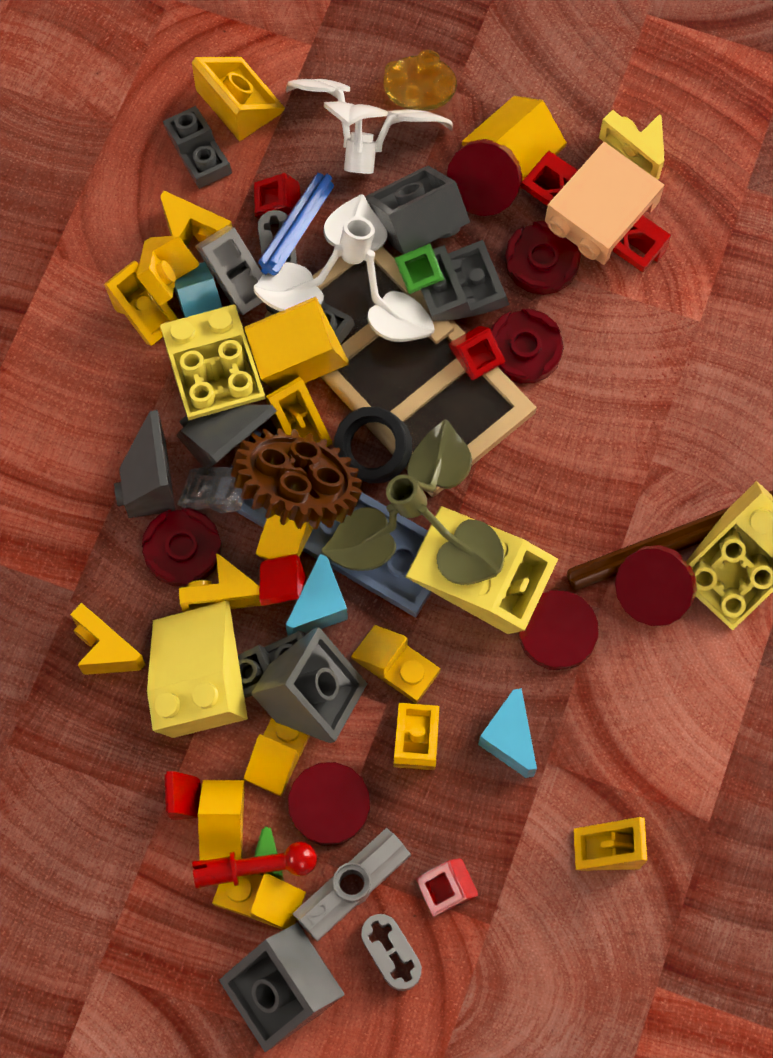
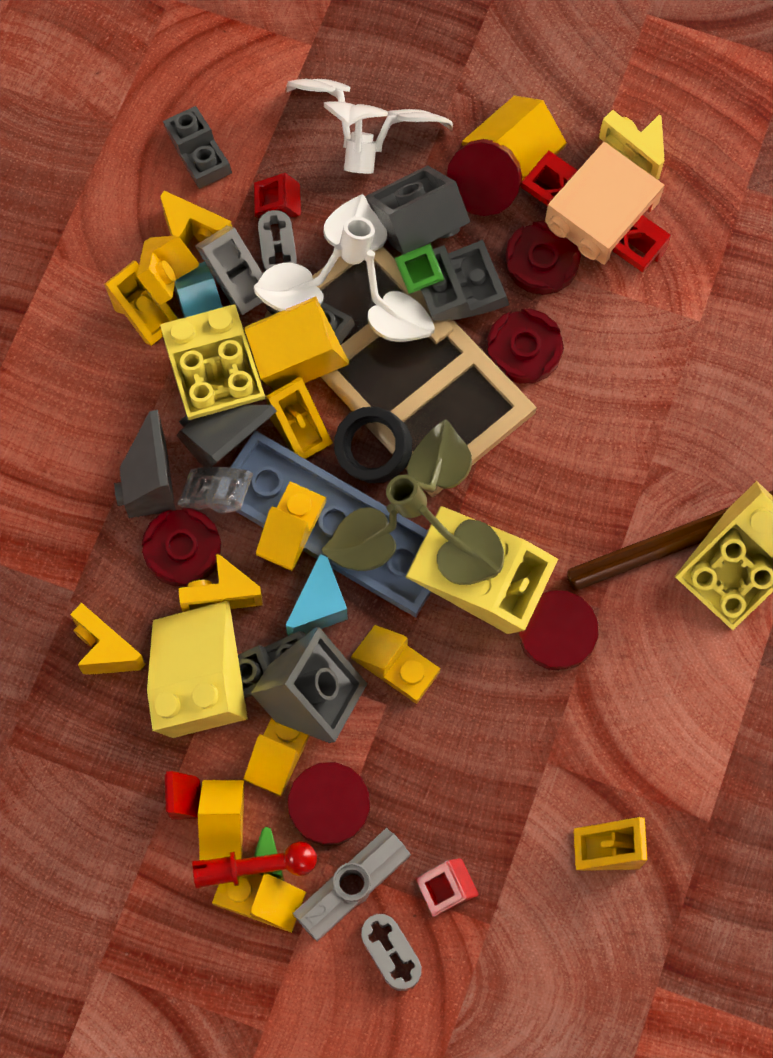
(235, 94): yellow slope -> none
(281, 579): red slope -> none
(281, 986): dark grey slope -> none
(296, 224): axle -> none
(296, 478): reddish brown gear -> none
(416, 736): yellow slope -> none
(420, 81): clear yellow dish -> none
(477, 351): red slope -> none
(510, 737): medium azure slope -> none
(655, 585): dark red tile -> none

